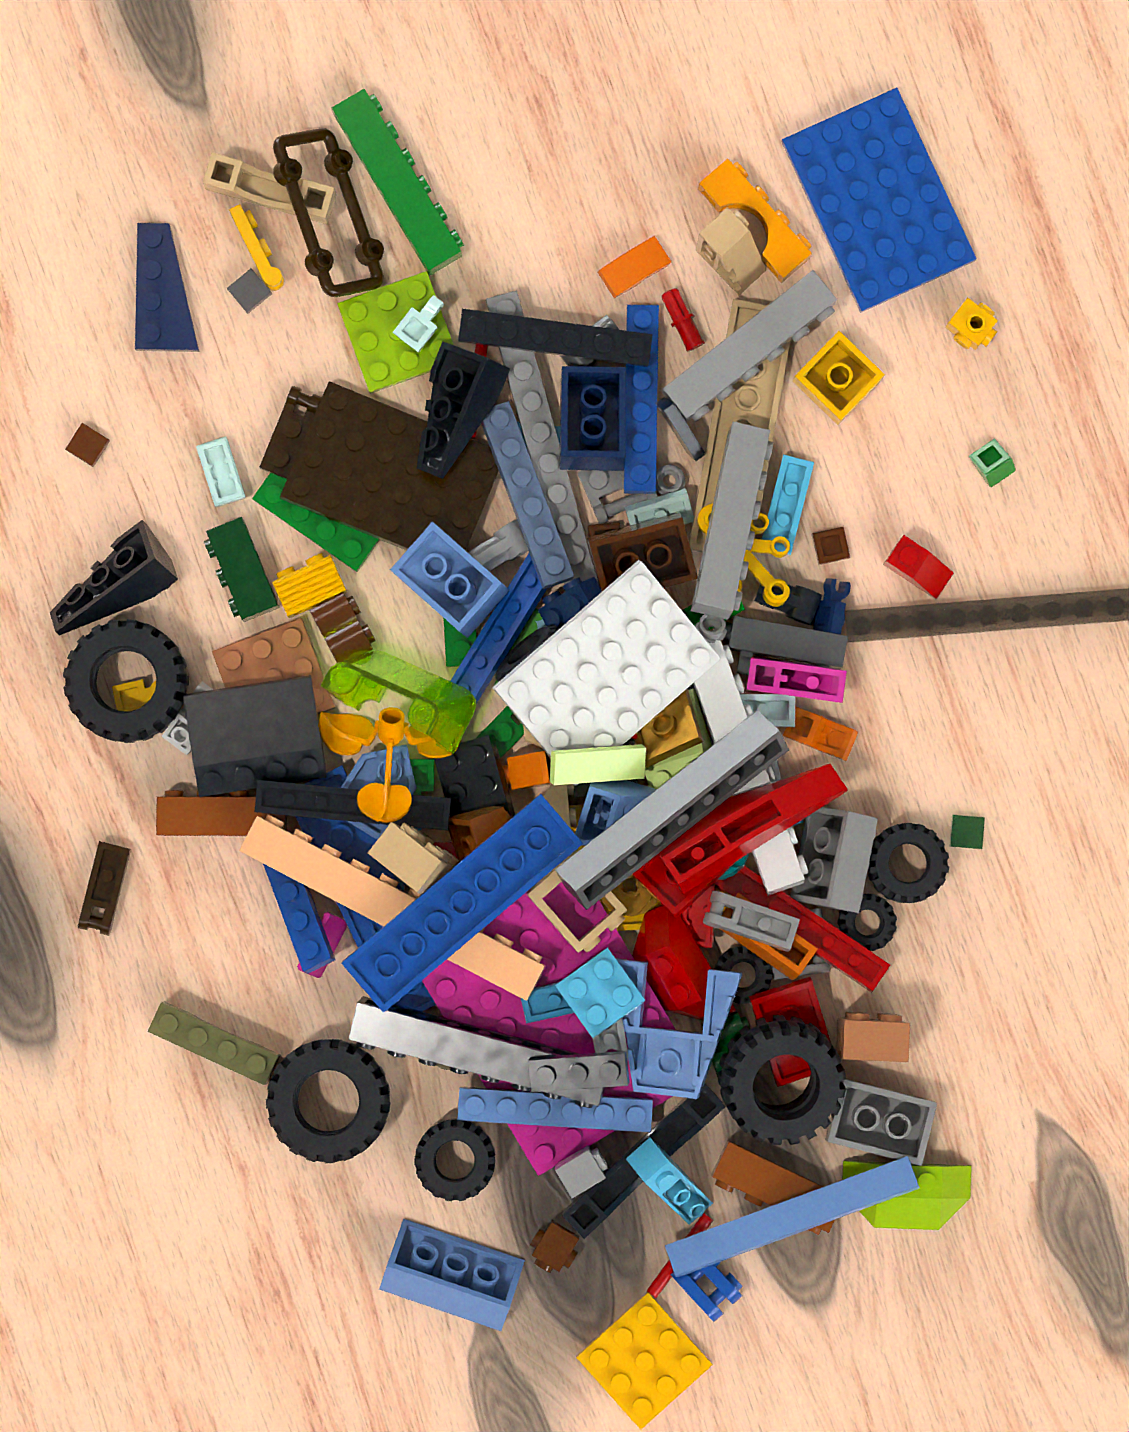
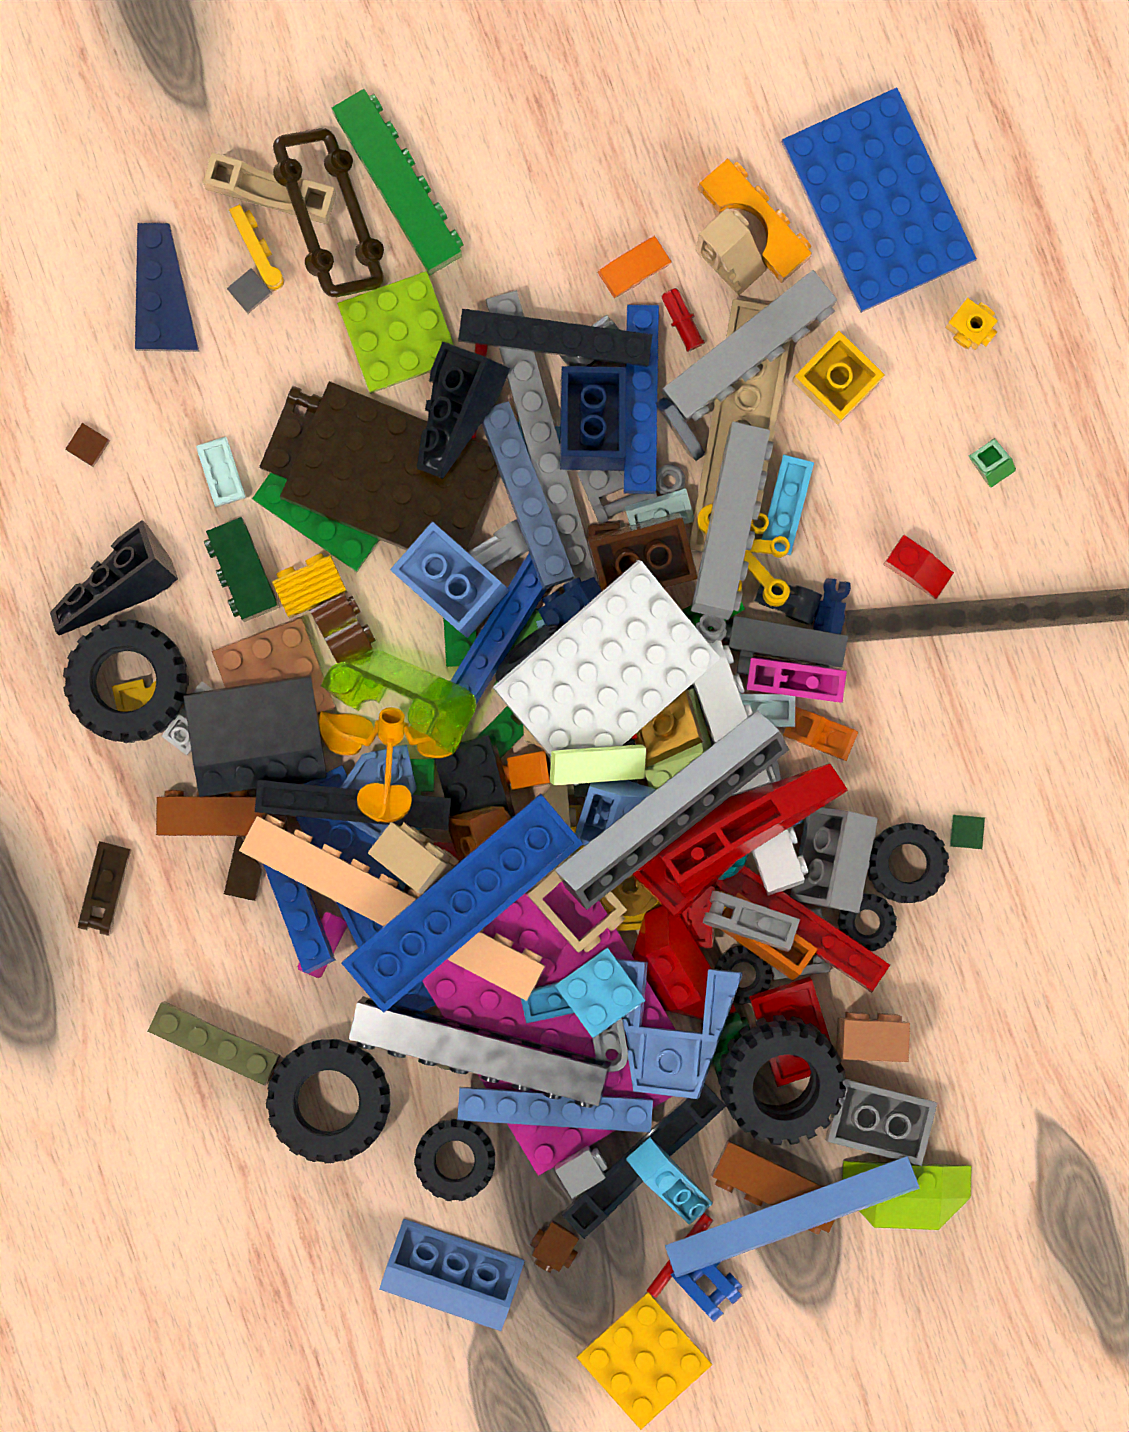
(243, 874): none -> dark brown tile
(417, 327): light aqua plate -> none
(578, 1071): plate -> none
(830, 545): reddish brown tile -> none

